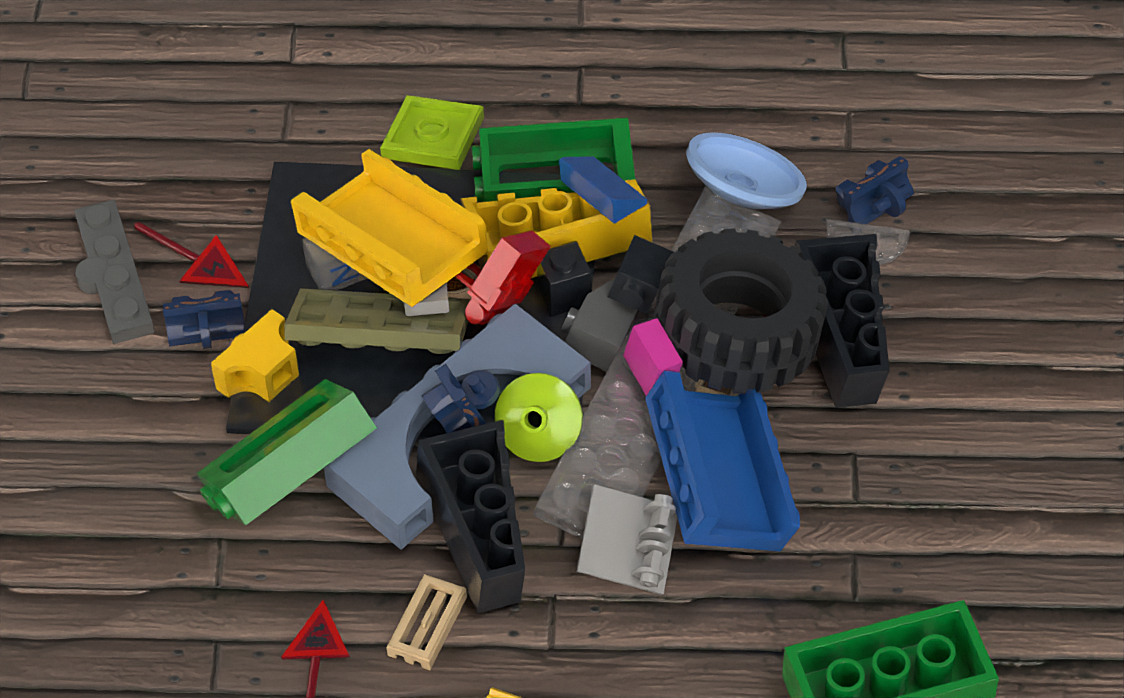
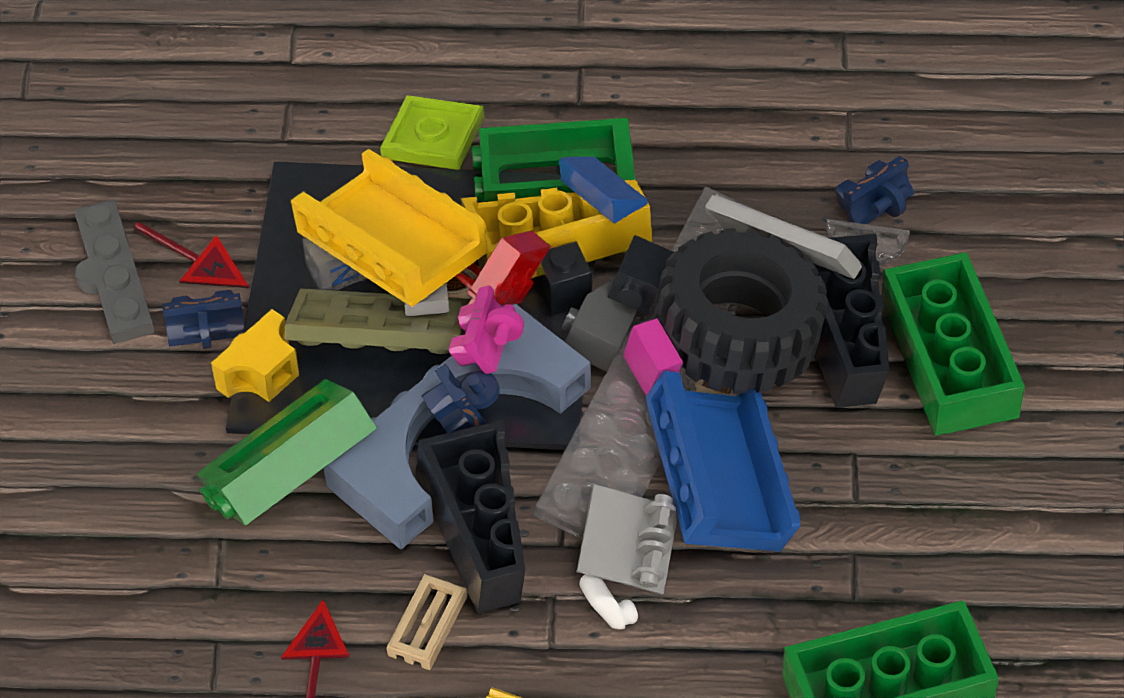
(487, 330): none -> dark pink hips
(559, 412): lime dish -> none
(602, 600): none -> white arm
(745, 171): light blue dish -> none
(813, 246): none -> light grey tile
(952, 344): none -> green brick

